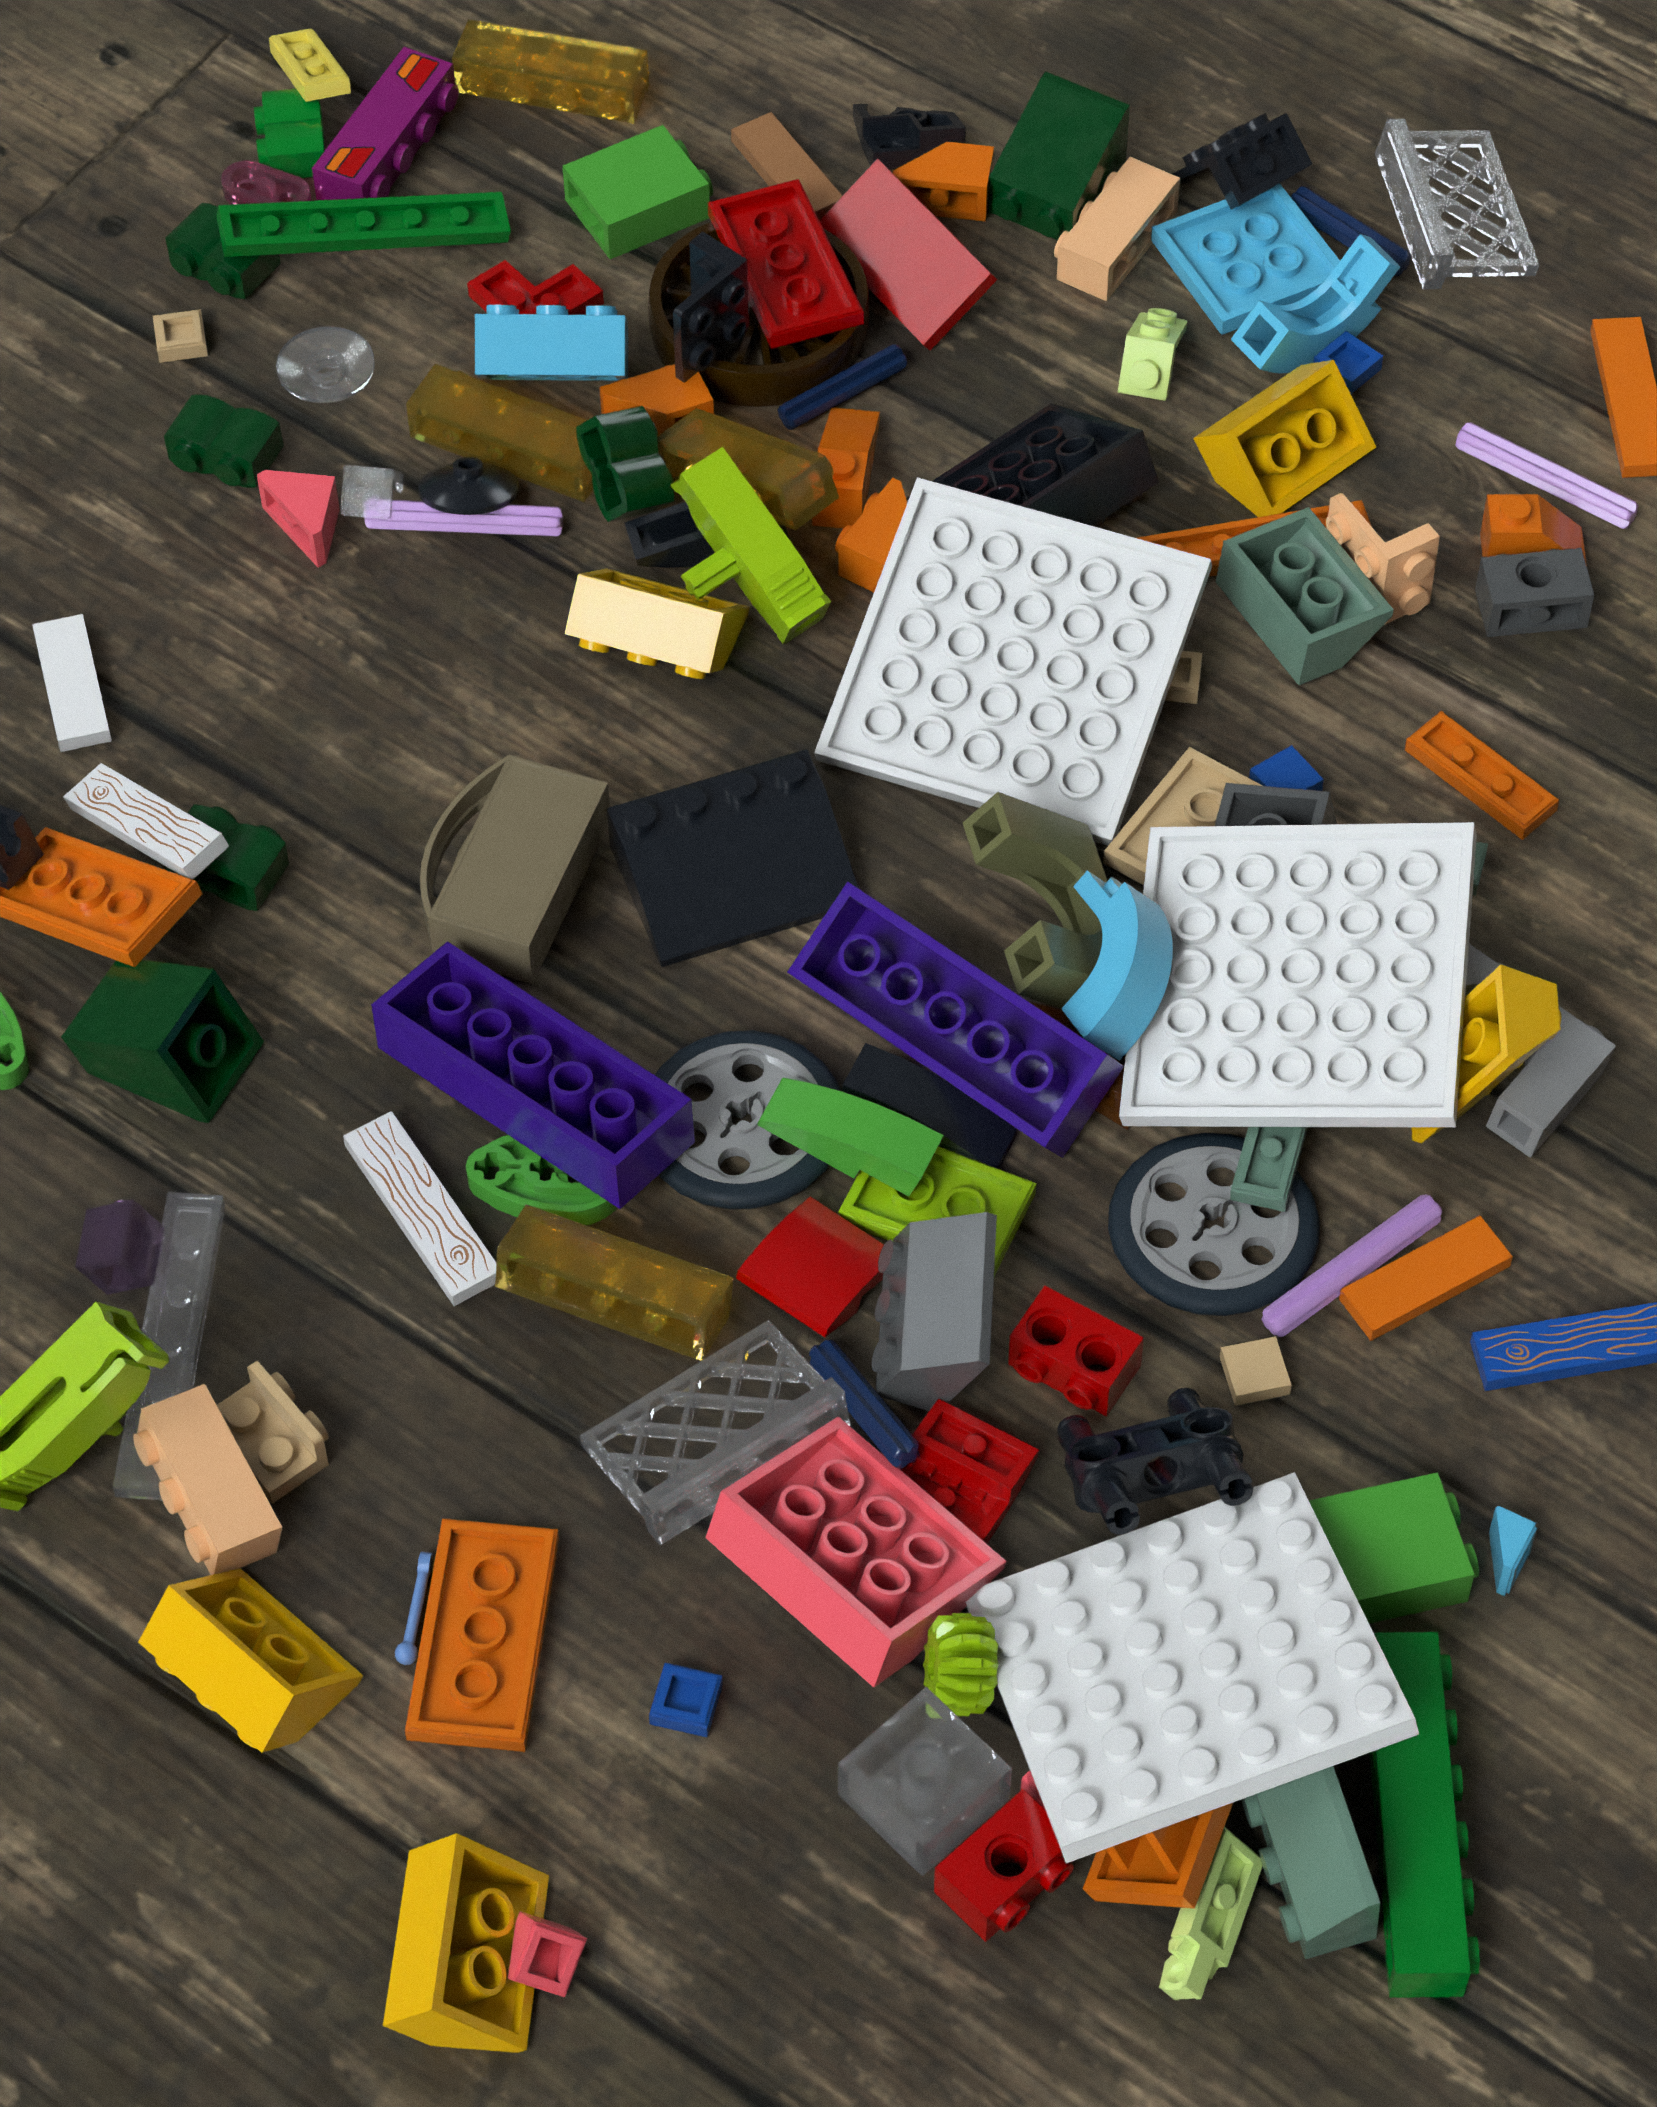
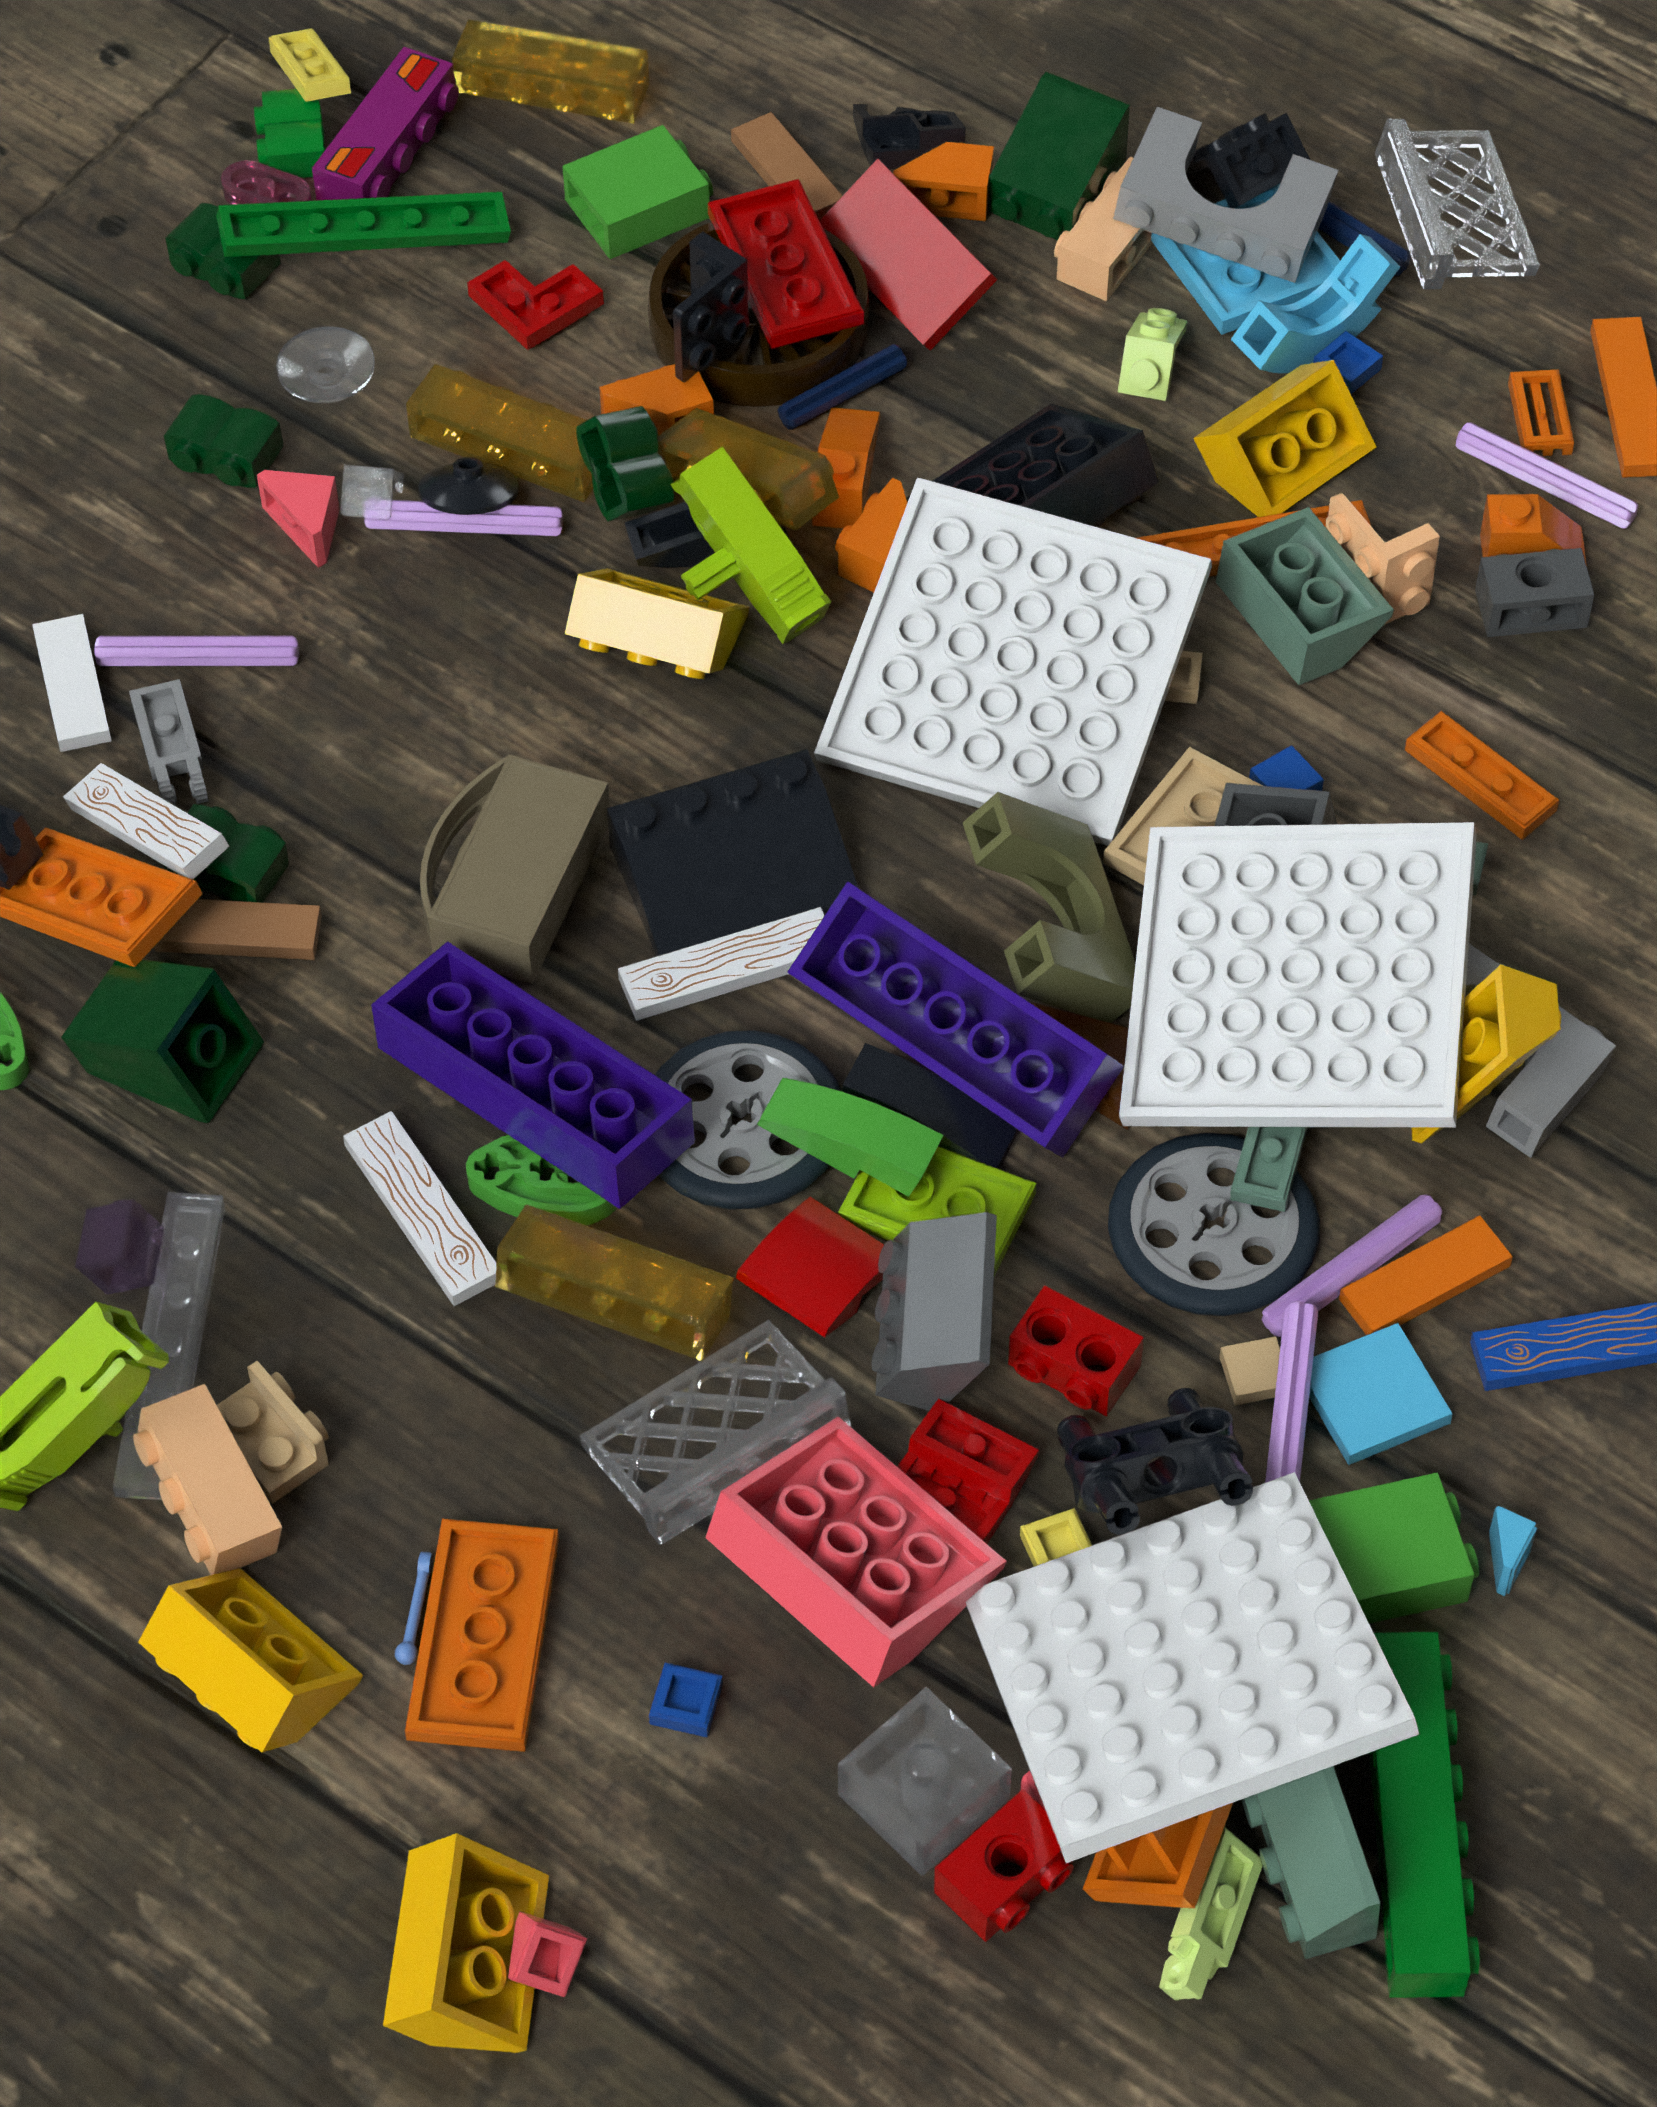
(168, 738): none -> light grey hinge
(180, 336): tan tile -> none
(196, 650): none -> lavender axle
(245, 930): none -> medium nougat tile
(551, 344): medium azure brick -> none
(716, 965): none -> white tile
(866, 1405): dark blue axle -> none
(962, 1662): lime gear -> none
(1054, 1537): none -> light yellow tile
(1131, 968): medium azure arch -> none
(1263, 237): none -> light grey arch
(1292, 1390): none -> lavender axle
(1375, 1394): none -> medium azure tile
(1544, 440): none -> orange tile

